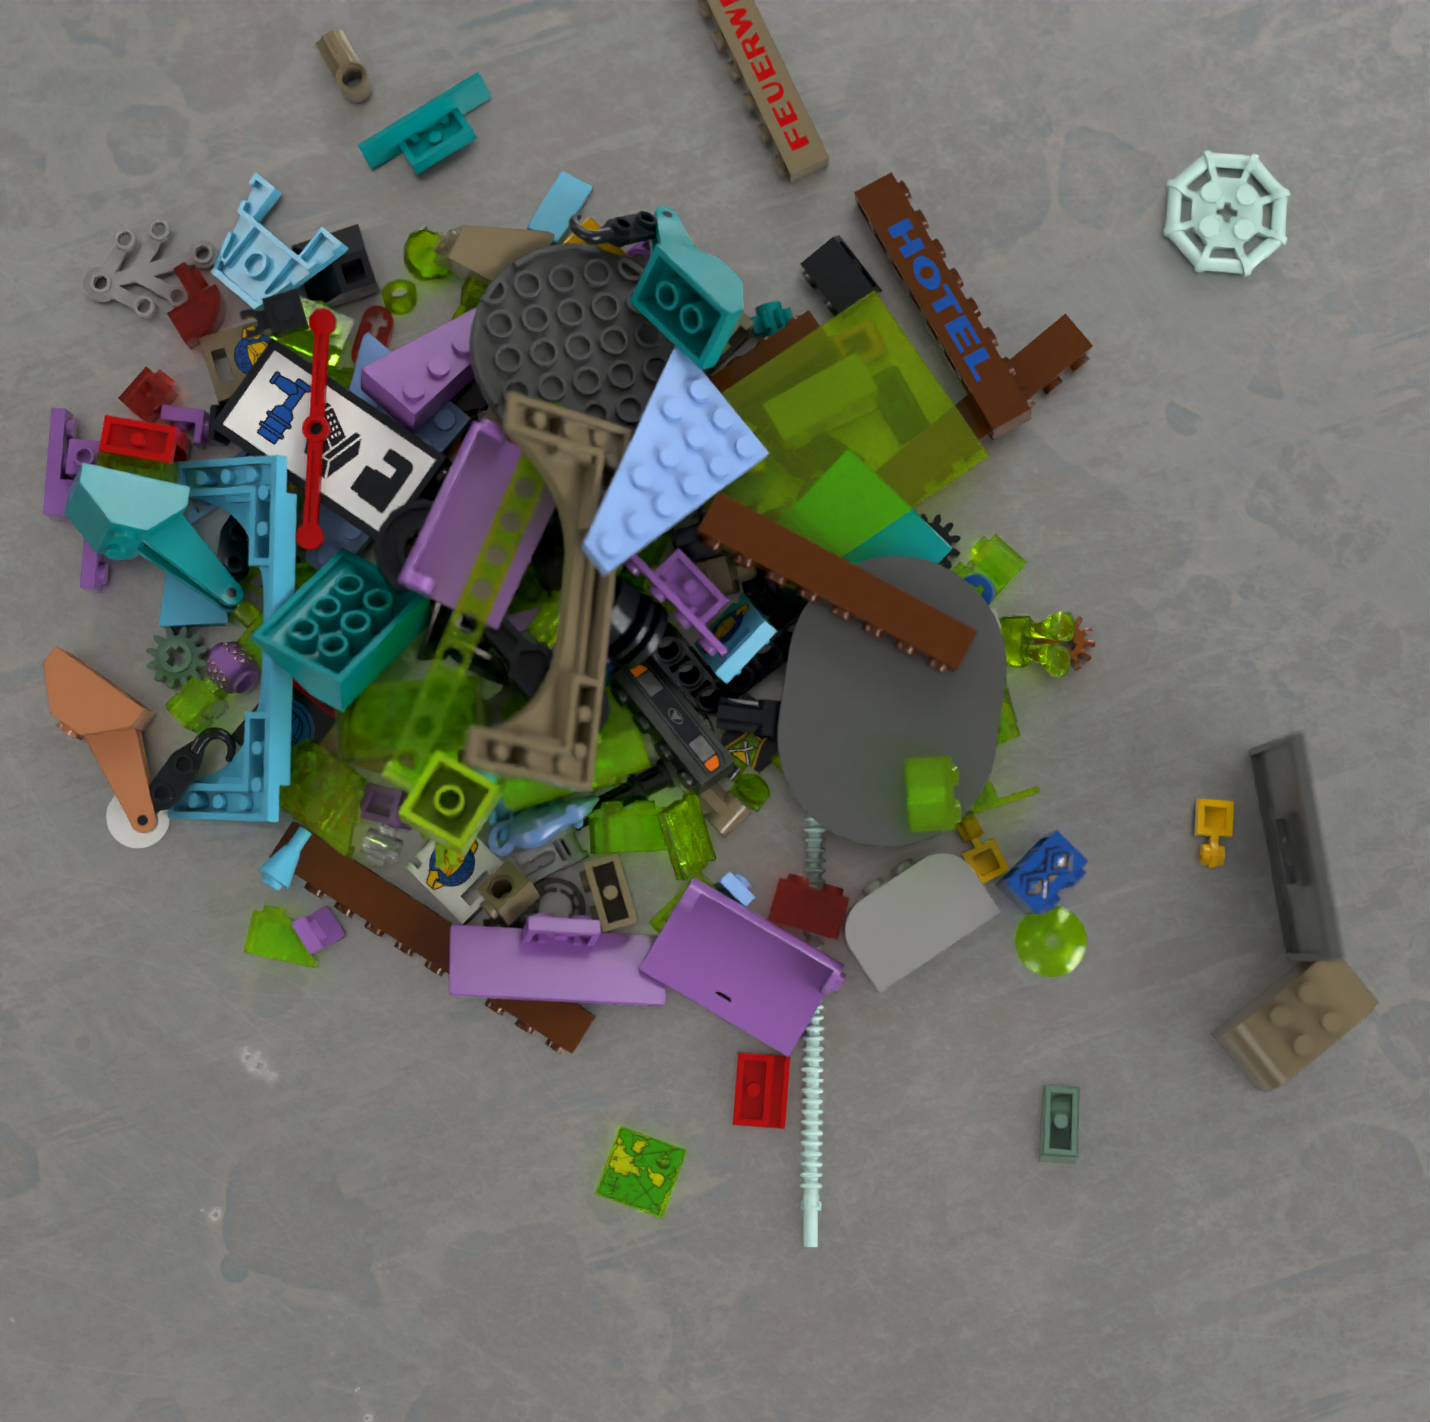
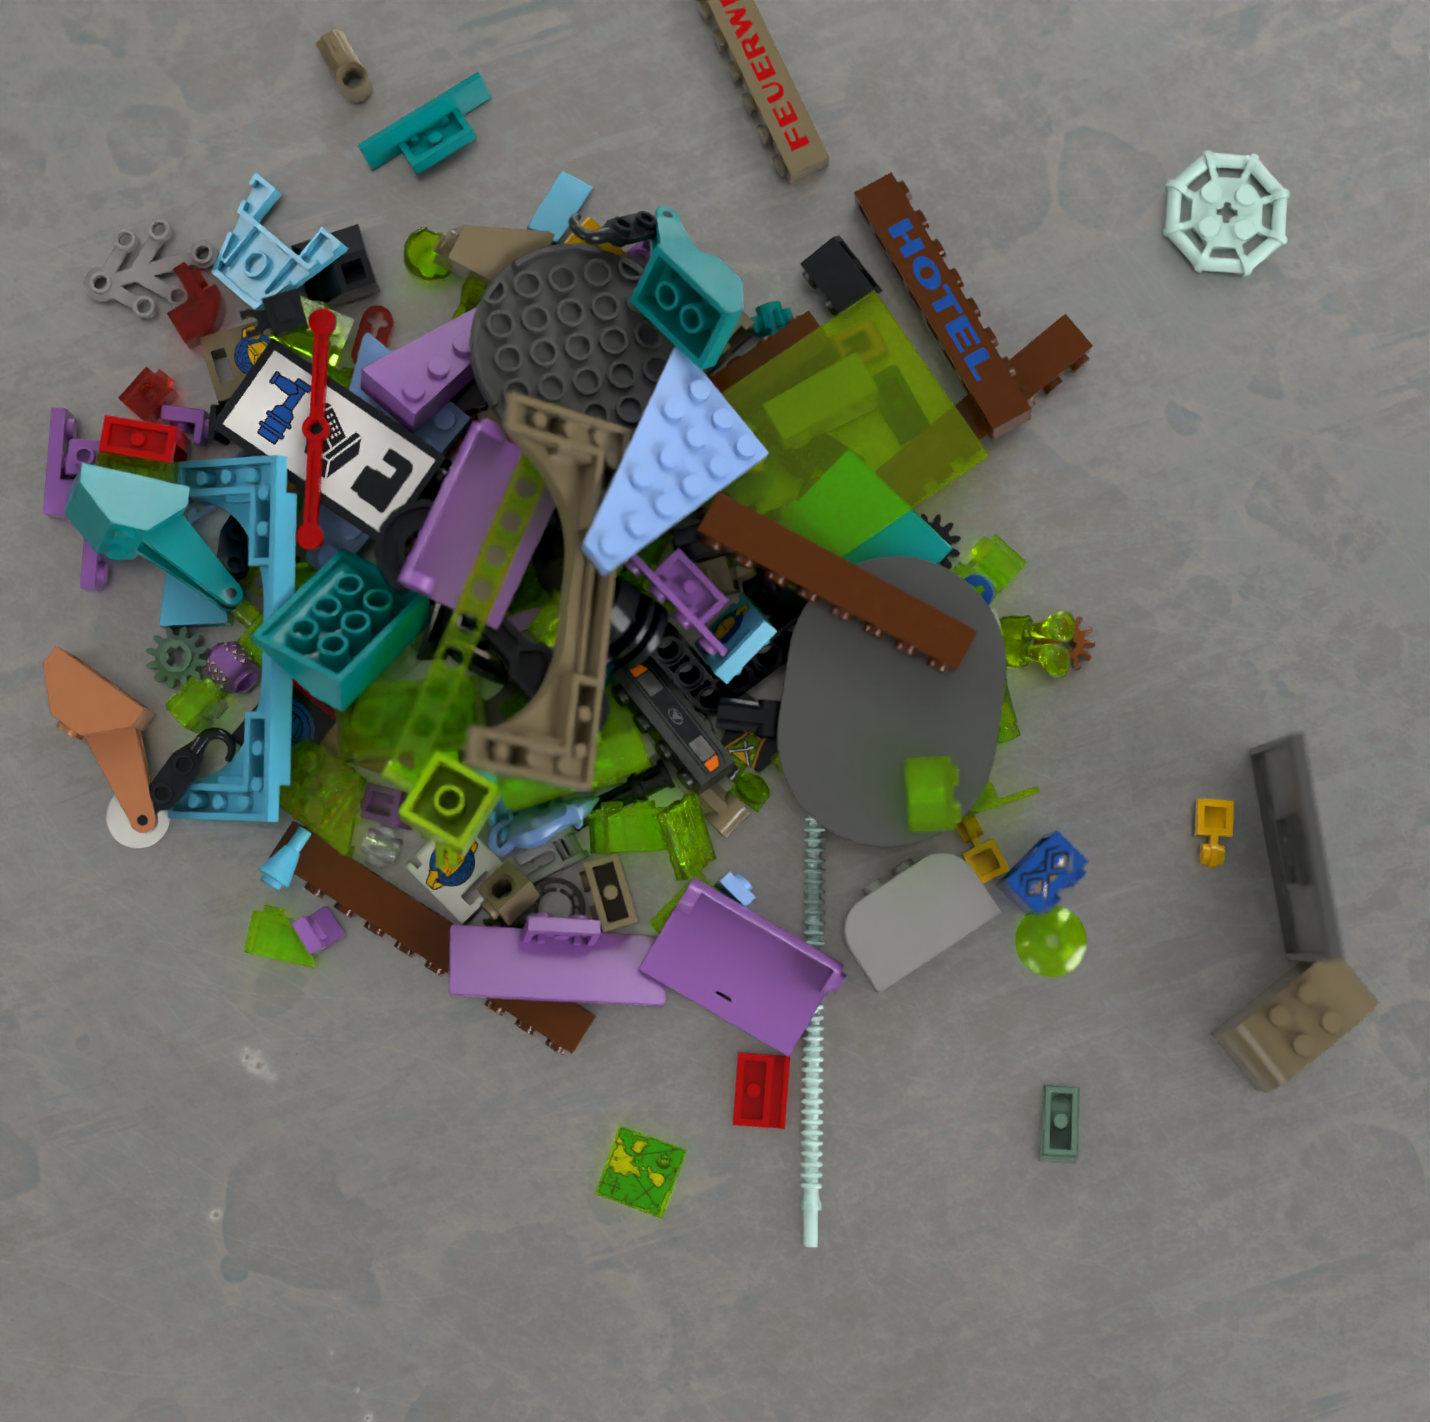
(399, 304): clear neon green piece -> none
(809, 907): clear red brick -> none

